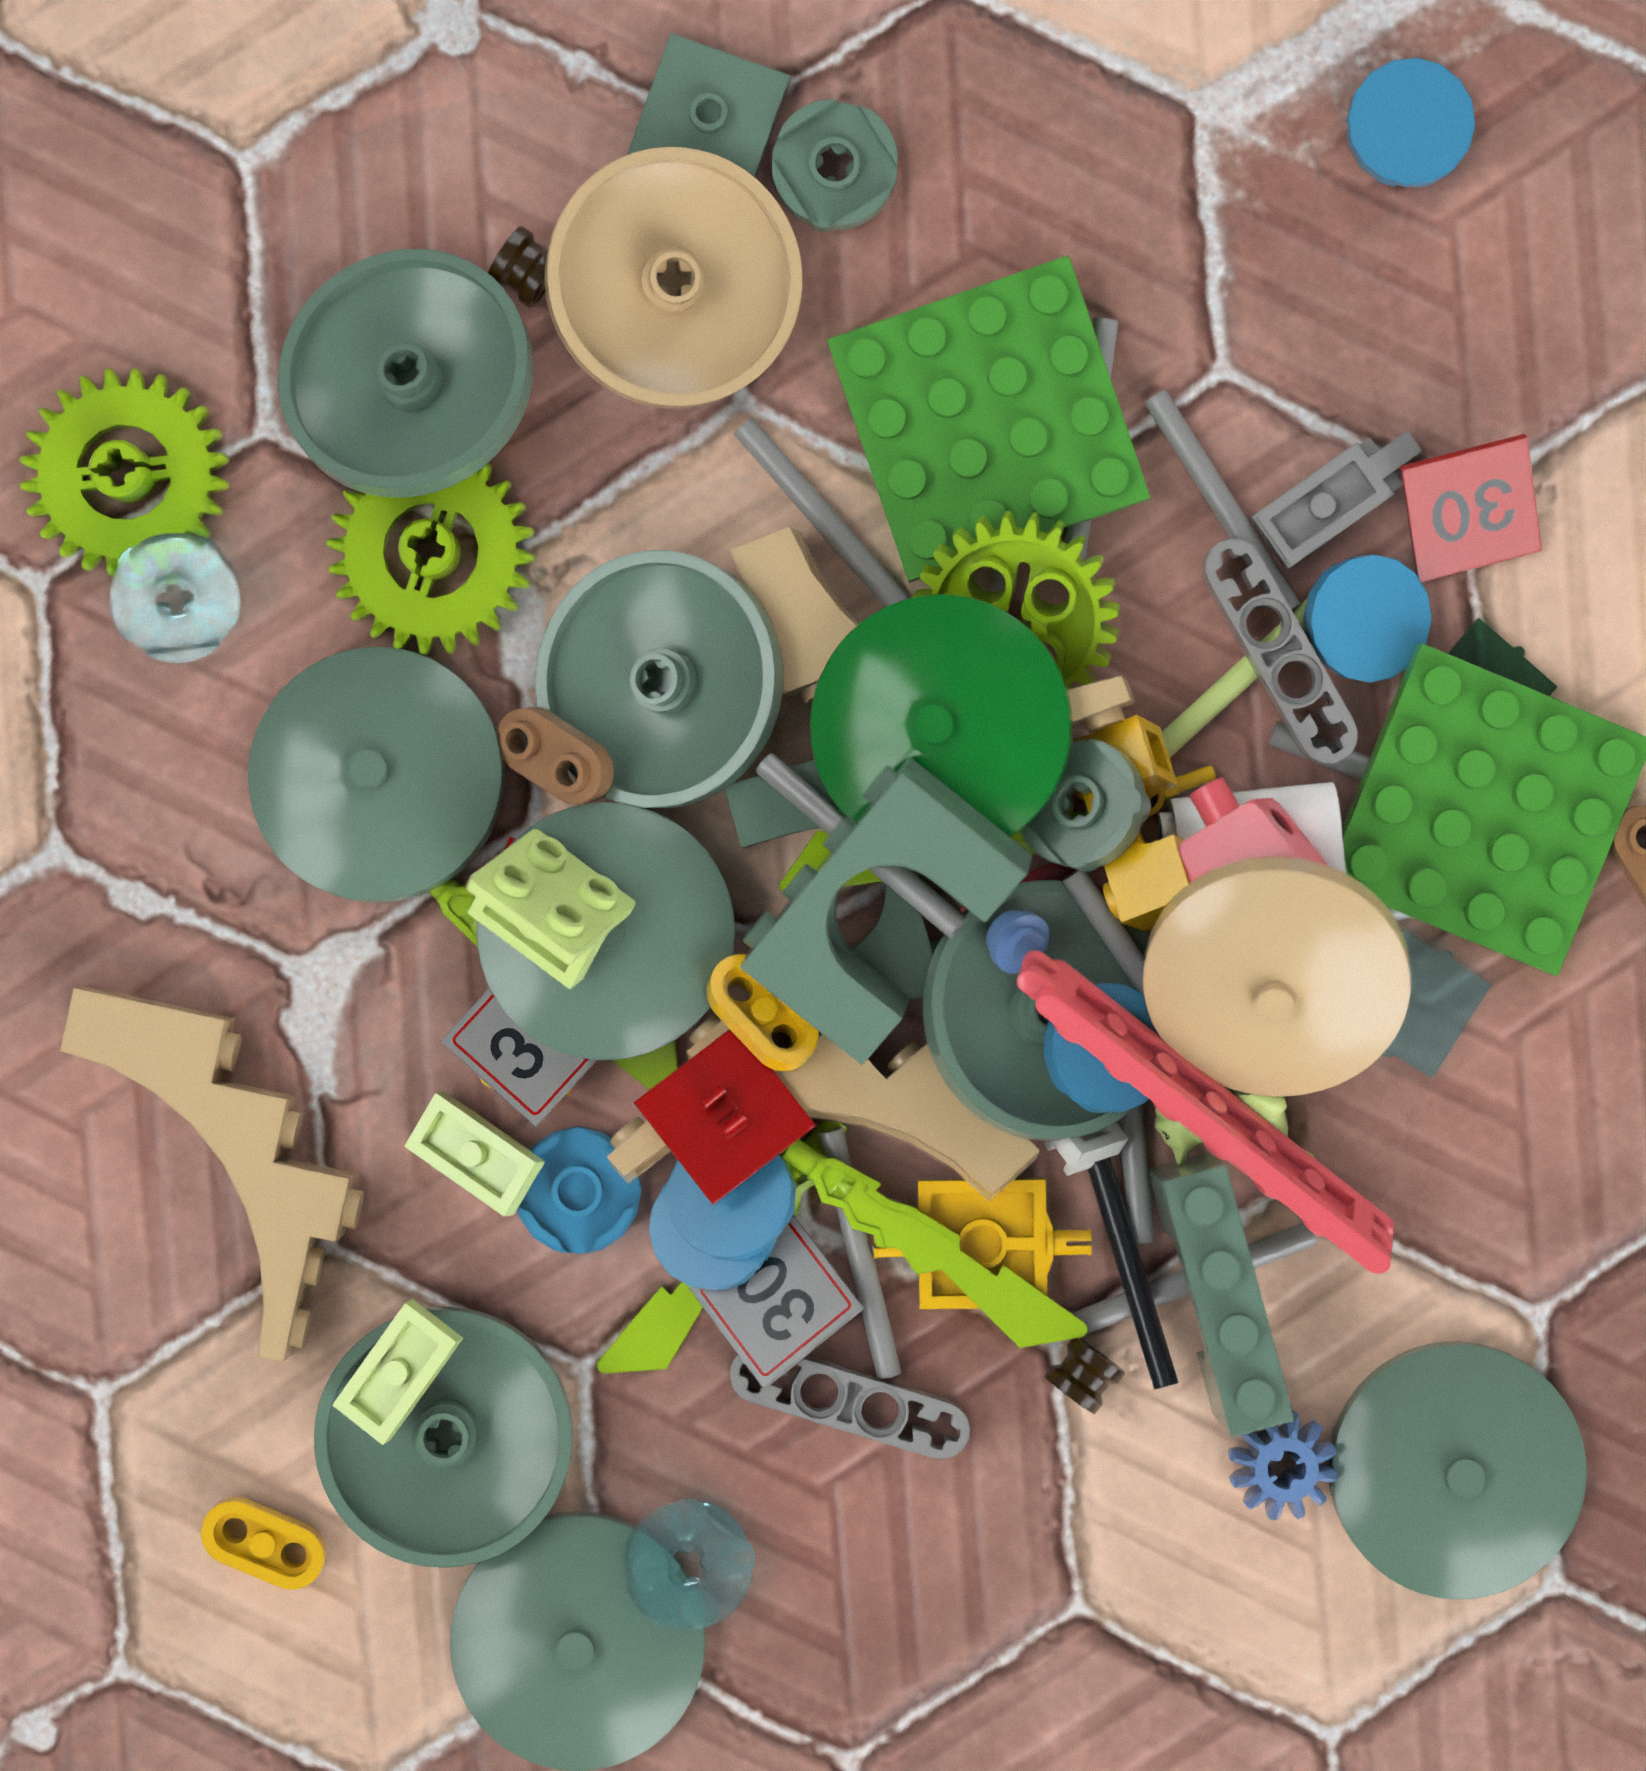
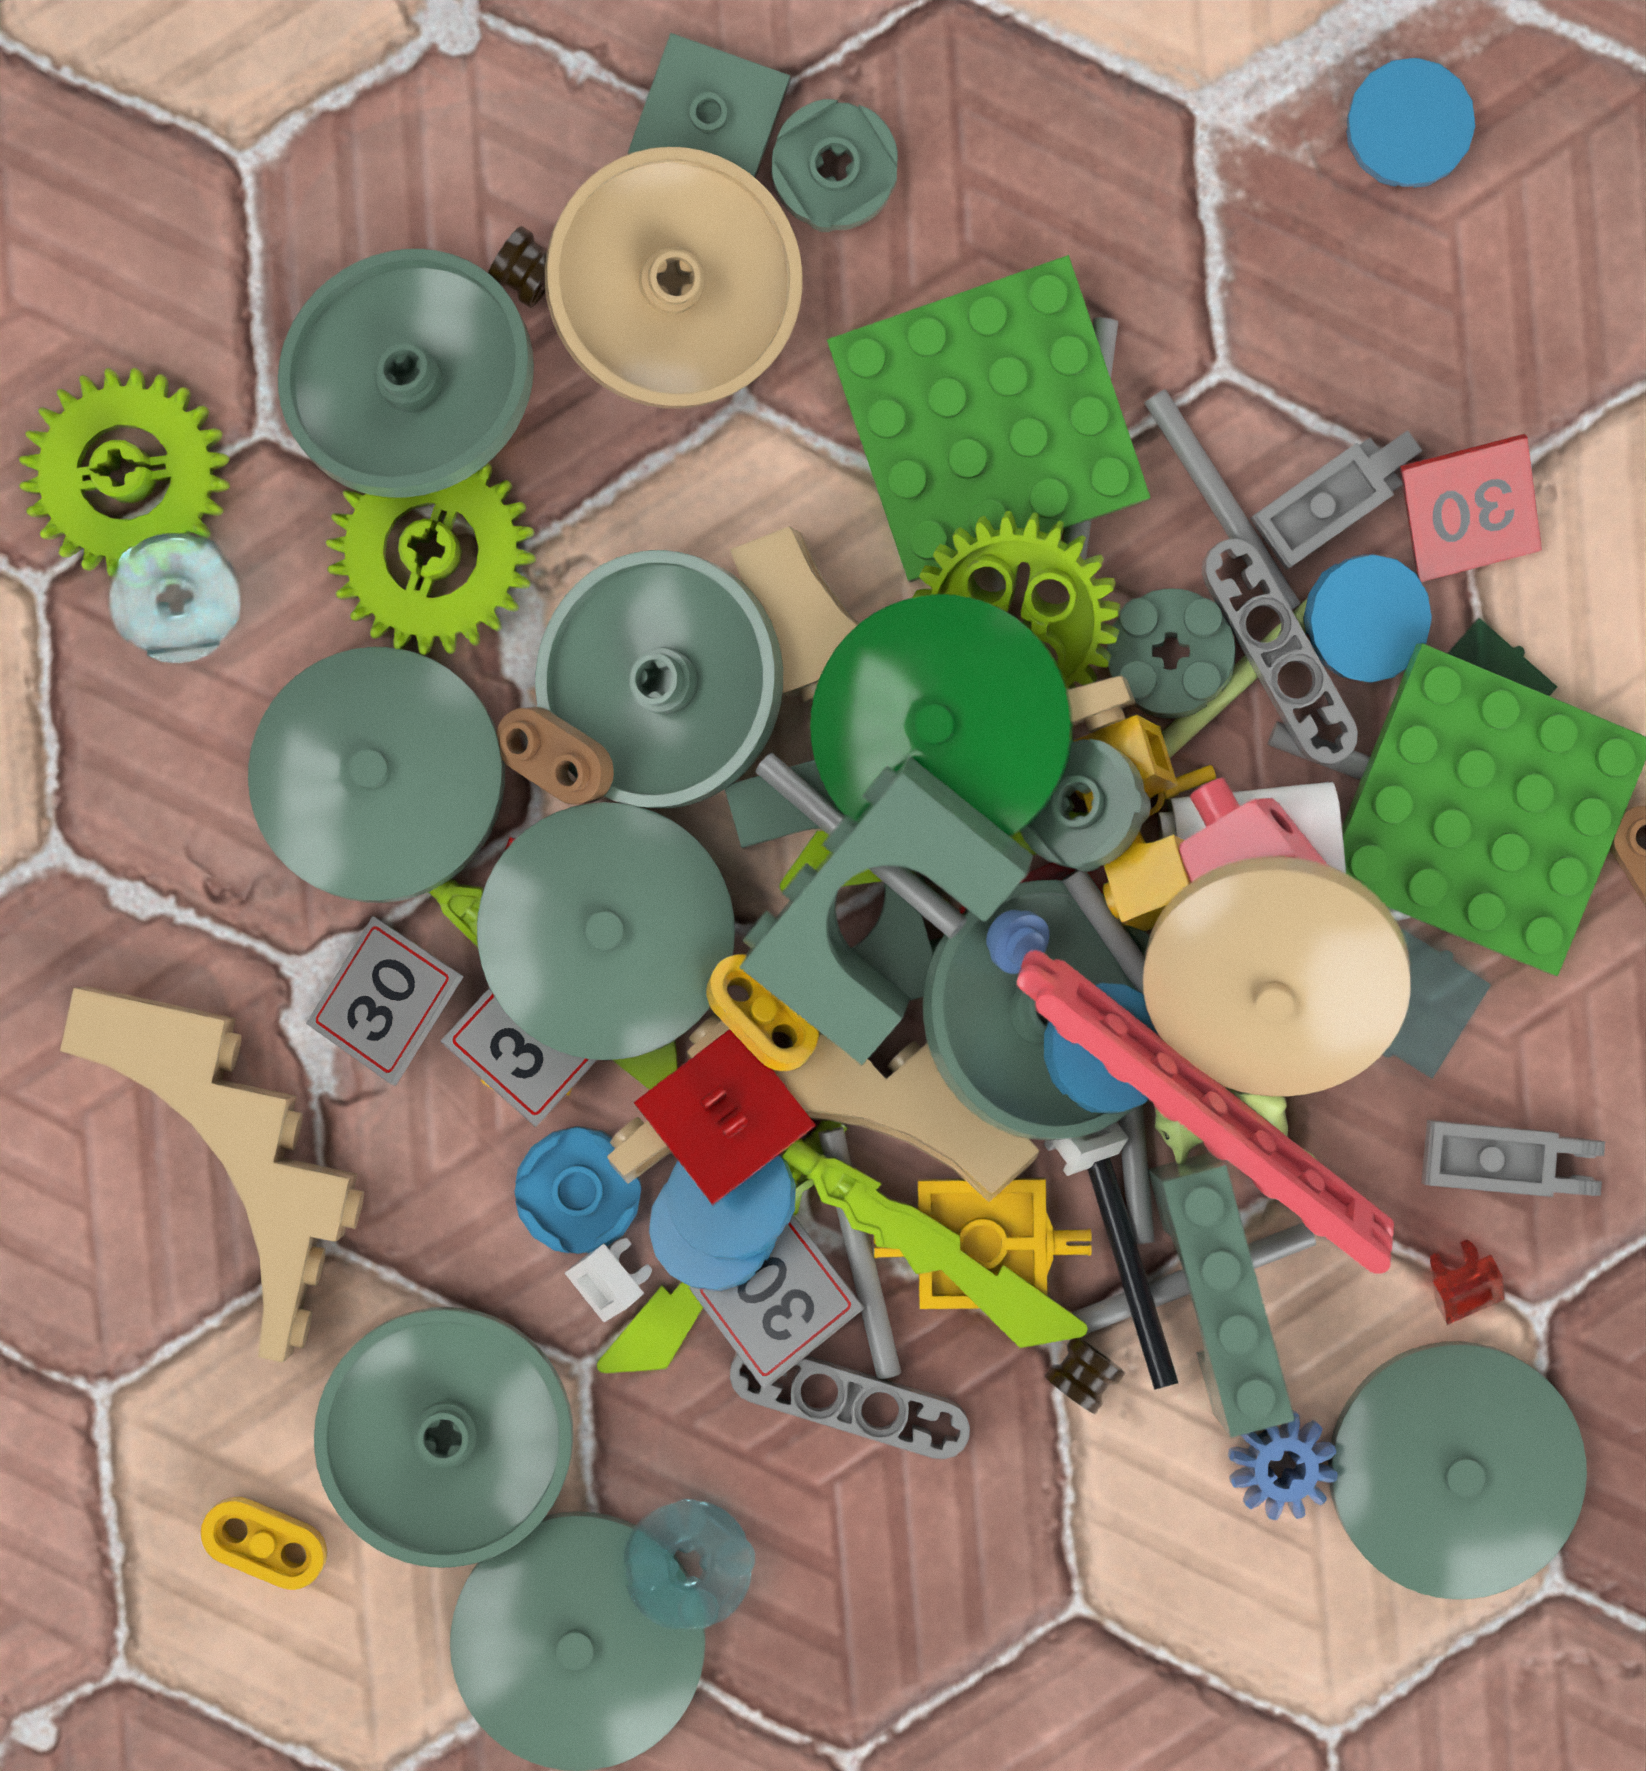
(384, 1000): none -> light grey piece
(397, 1371): yellowish green plate -> none
(474, 1153): yellowish green plate -> none
(548, 905): yellowish green bracket -> none
(606, 1282): none -> white tile
(819, 513): light grey bar -> none
(1196, 625): none -> sand green plate
(1467, 1288): none -> clear red tile
(1504, 1159): none -> light grey hinge

